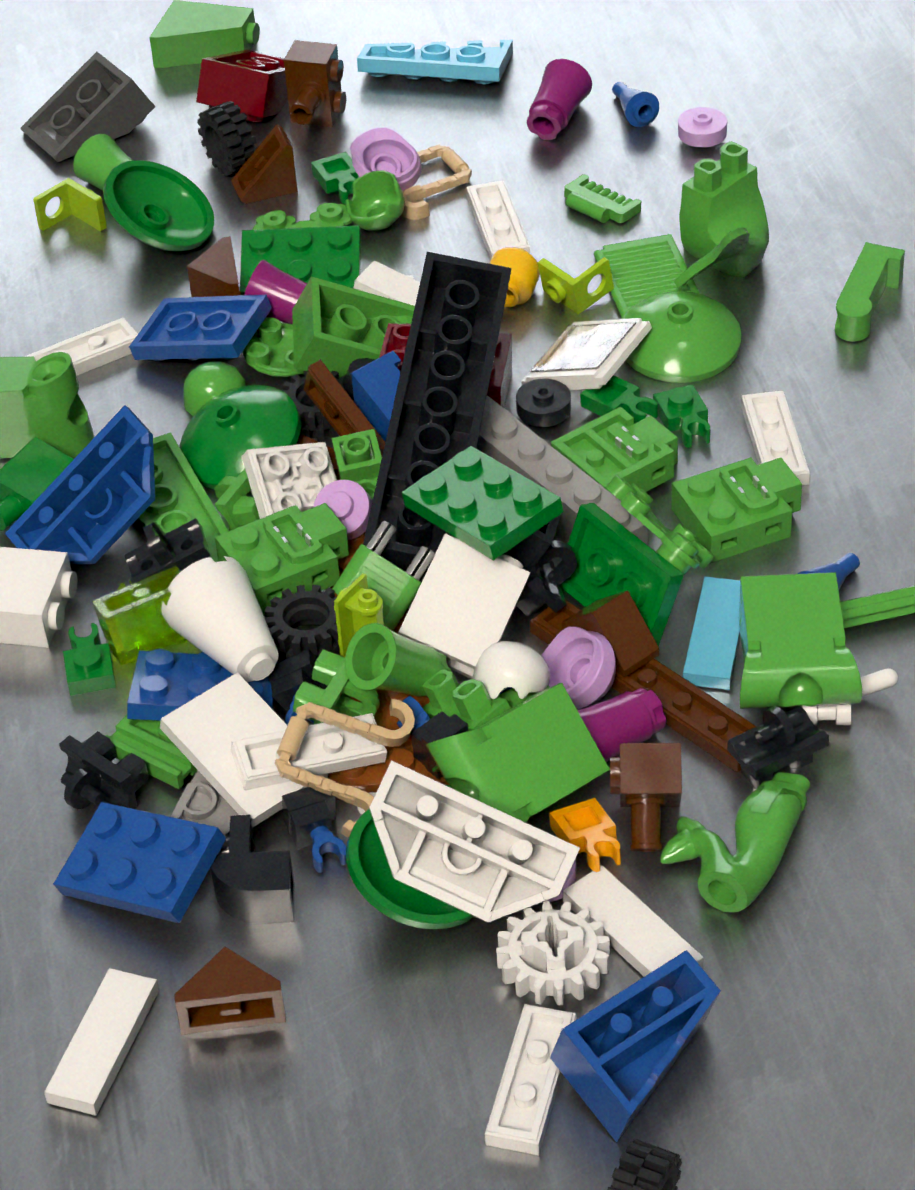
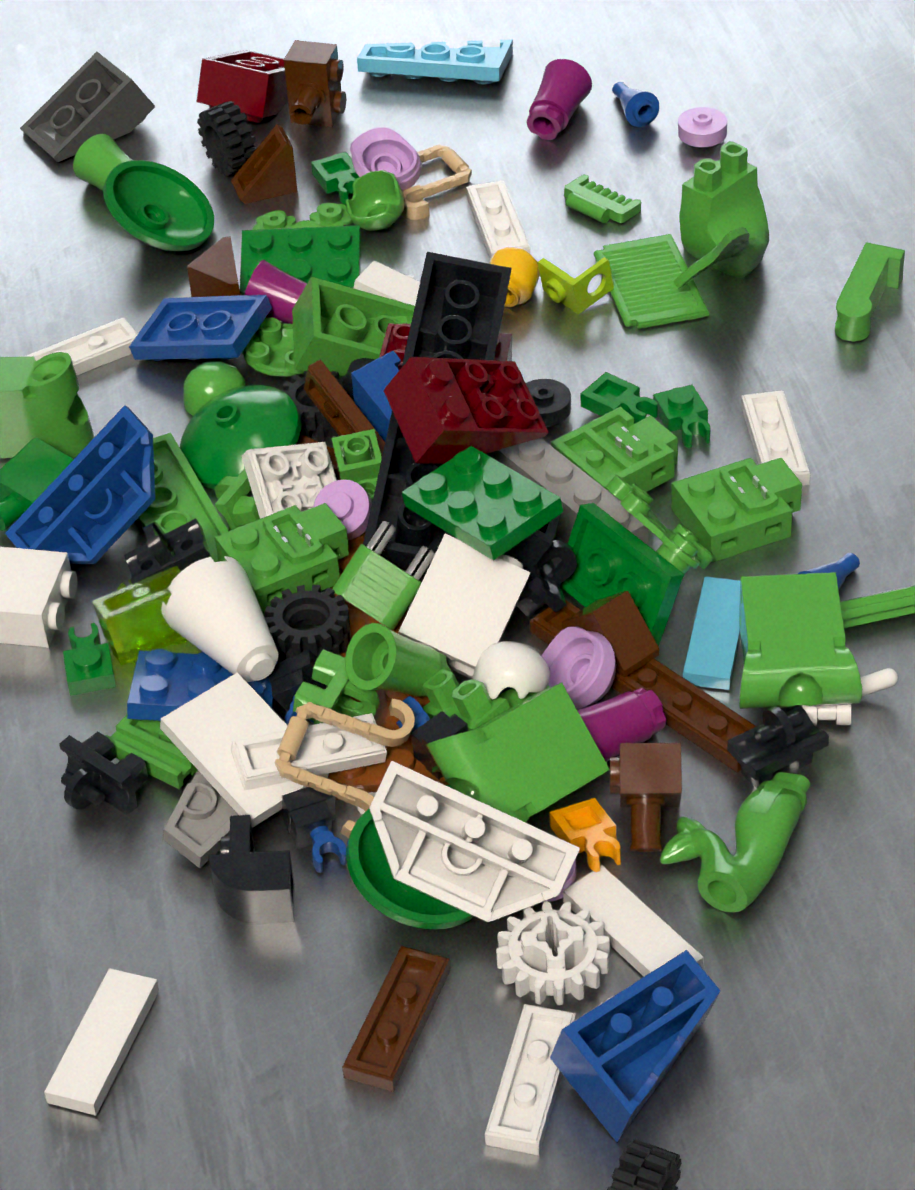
(74, 201): lime bracket -> none
(140, 861): blue plate -> none
(201, 31): bright green slope -> none
(229, 996): reddish brown slope -> none
(354, 609): lime hinge -> none
(396, 1018): none -> reddish brown tile
(462, 404): none -> dark red slope
(589, 352): piece -> none
(688, 337): bright green dish -> none

